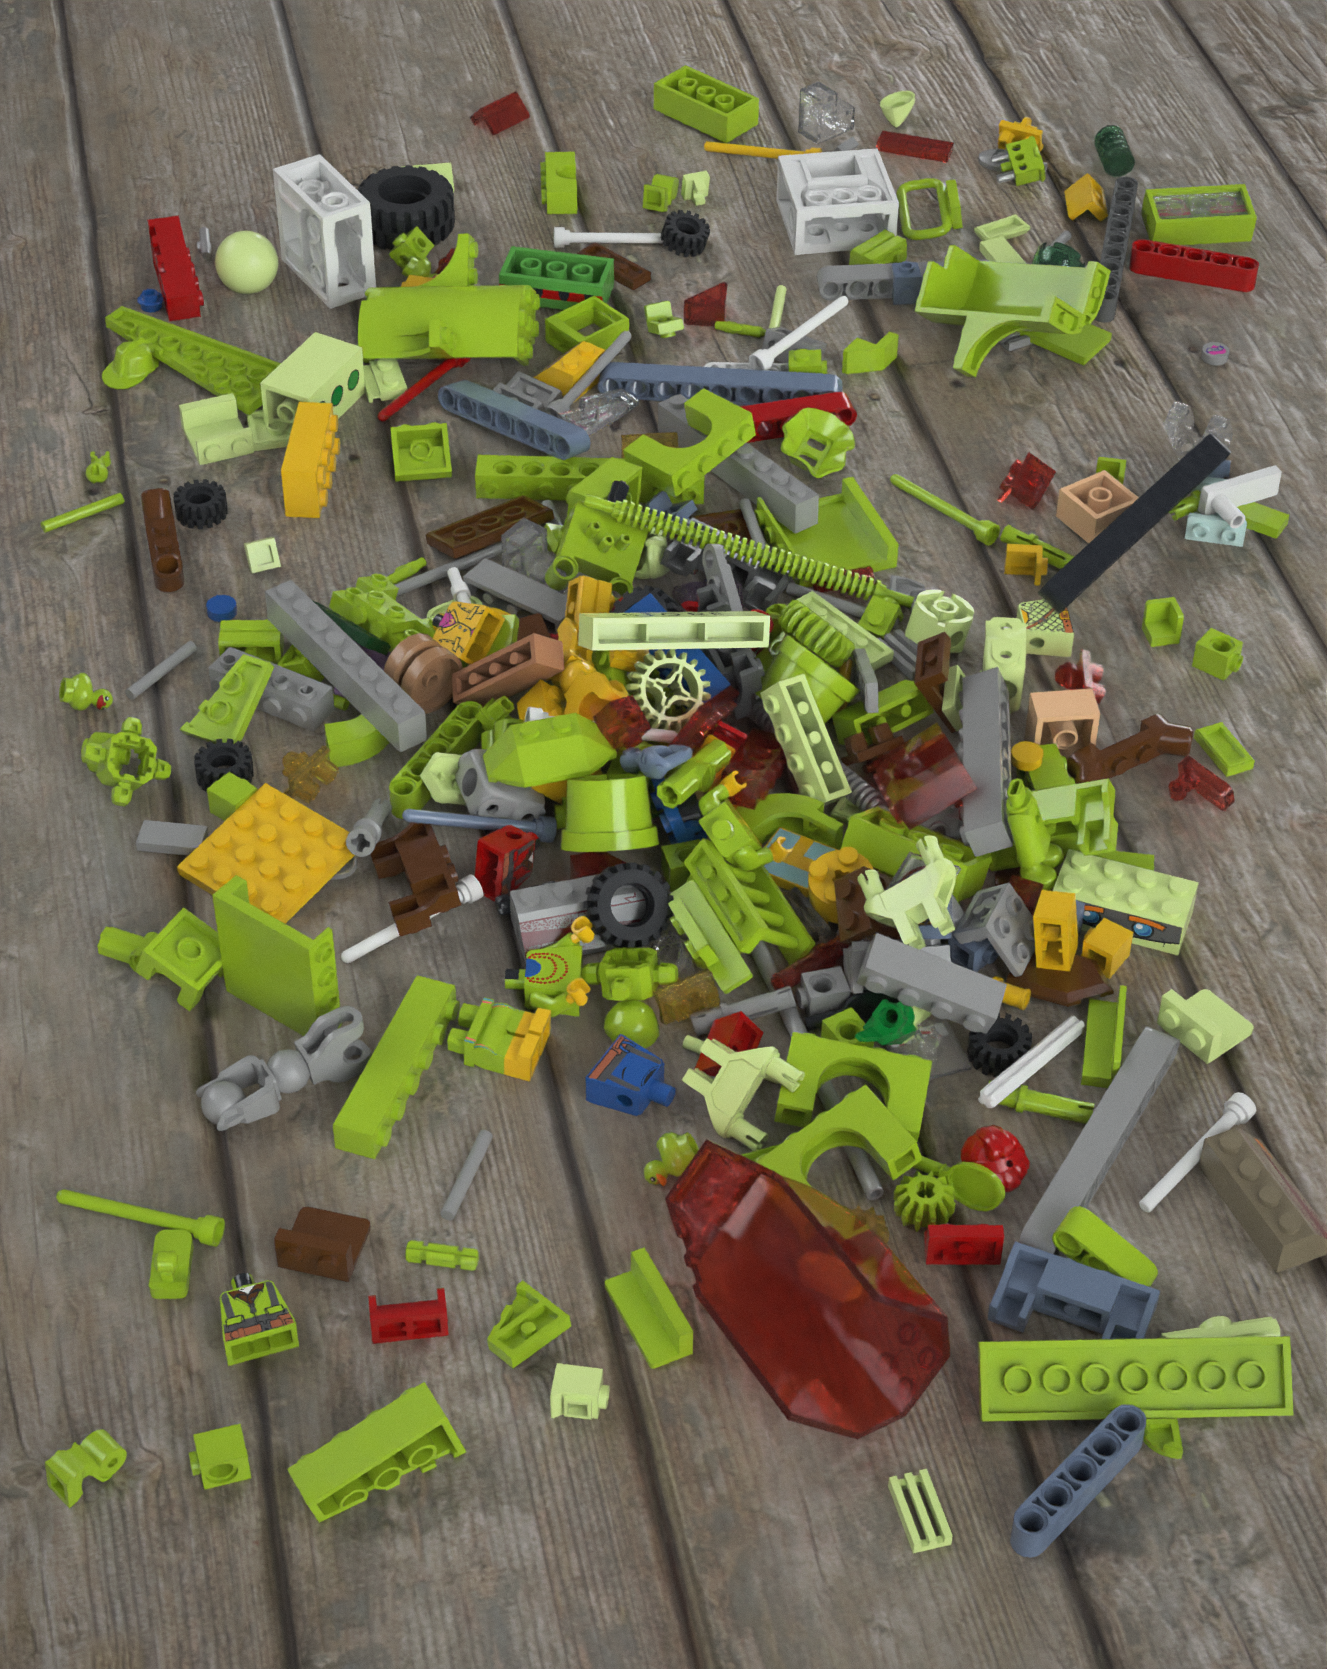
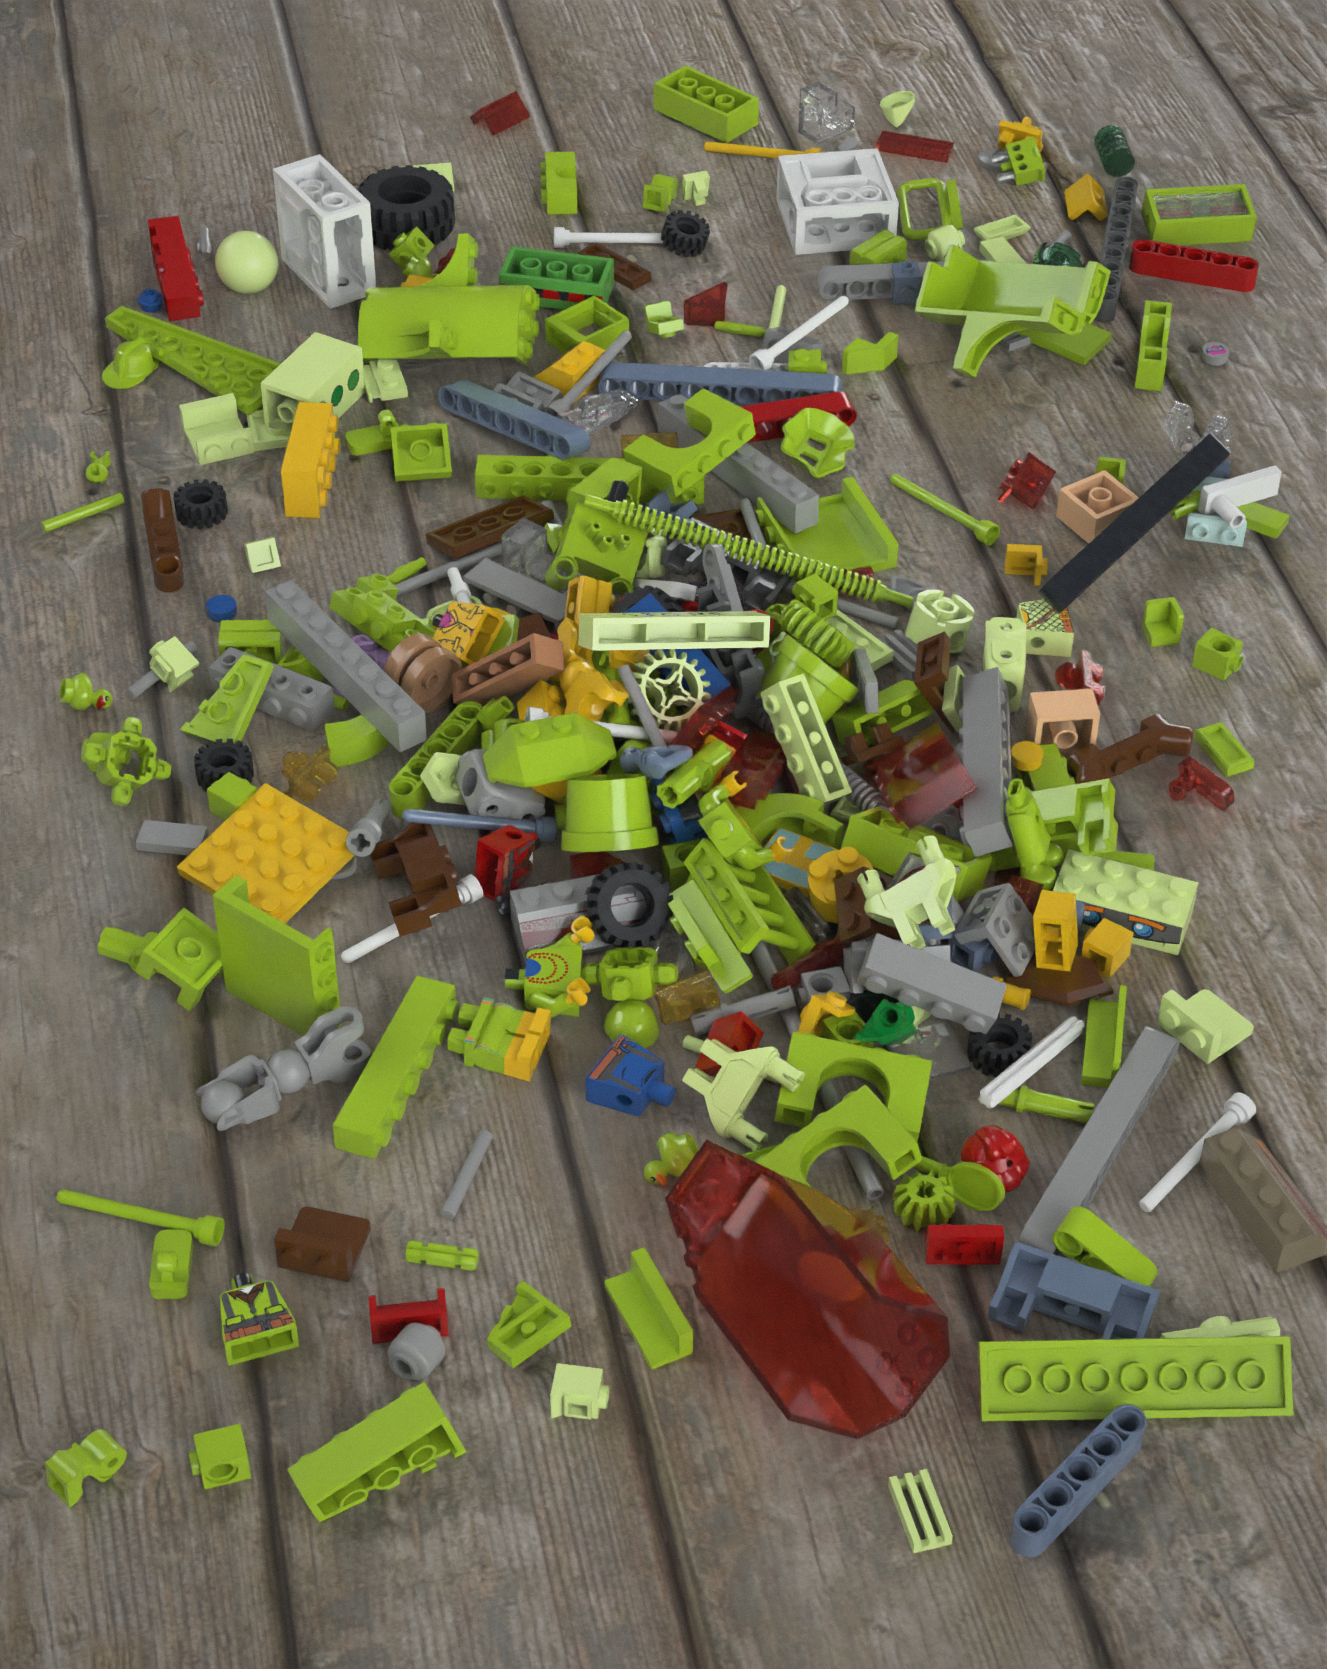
(172, 663): none -> yellowish green window
(356, 632): dark green tile -> none
(372, 438): none -> lime piece
(416, 1352): none -> light grey head
(420, 386): red piece -> none
(622, 723): clear red brick -> none
(641, 706): none -> light grey bar
(676, 590): none -> white beam
(817, 596): none -> lime brick
(821, 1007): none -> yellow bracket
(881, 616): lime bracket -> none
(940, 239): none -> yellowish green head
(1055, 556): lime pin -> none
(1153, 346): none -> lime arch
(1164, 1437): lime tile -> none

